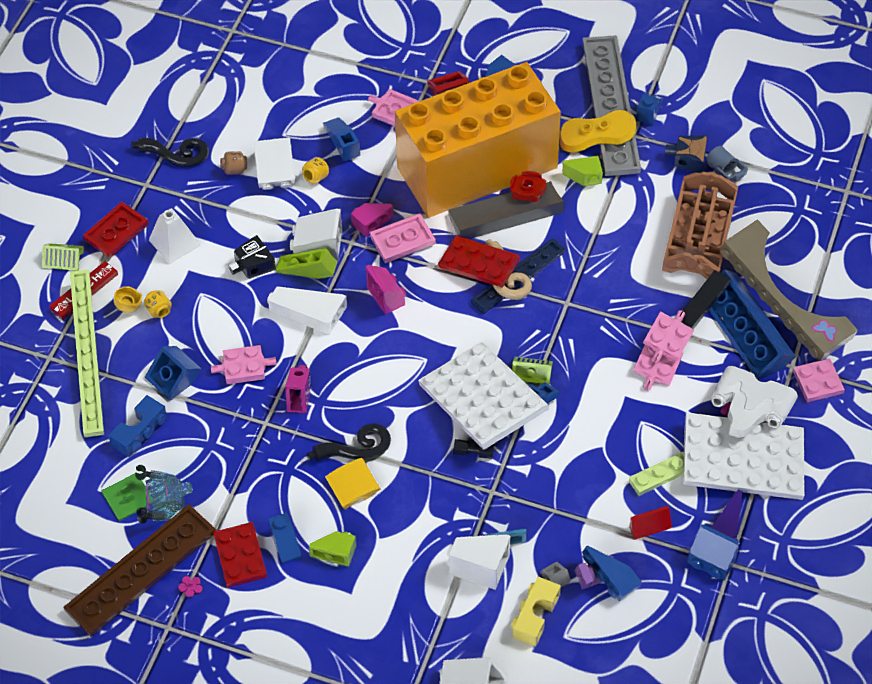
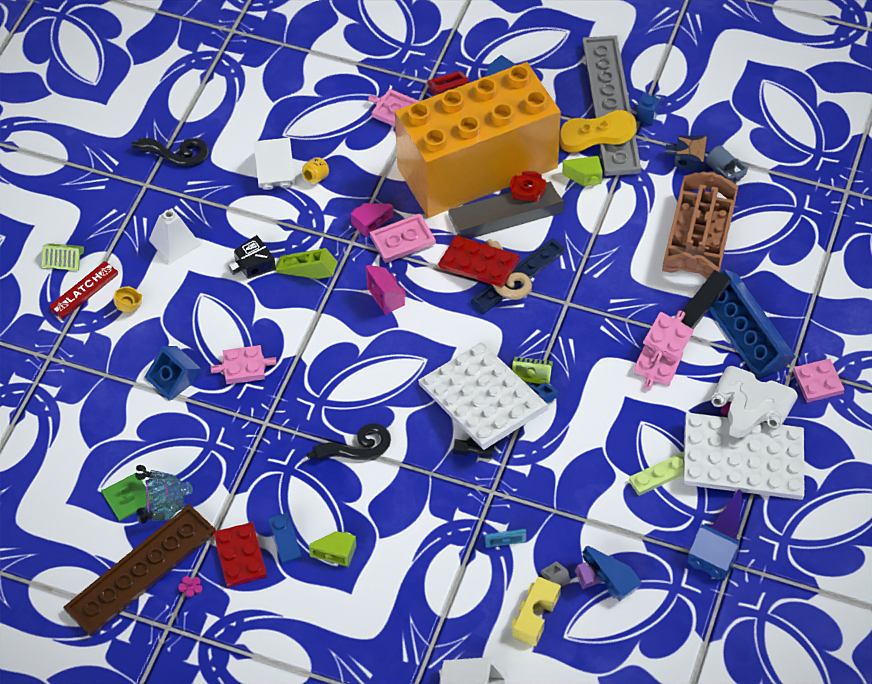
(86, 353): yellowish green plate -> none
(115, 229): red plate -> none
(129, 438): blue arch -> none
(157, 304): yellow head -> none
(233, 162): medium nougat head -> none
(298, 380): dark pink torso -> none
(308, 307): white slope -> none
(318, 232): white slope -> none
(343, 138): blue slope -> none
(353, 482): yellow slope -> none
(479, 558): white slope -> none
(650, 522): red slope -> none
(818, 333): dark tan arch -> none

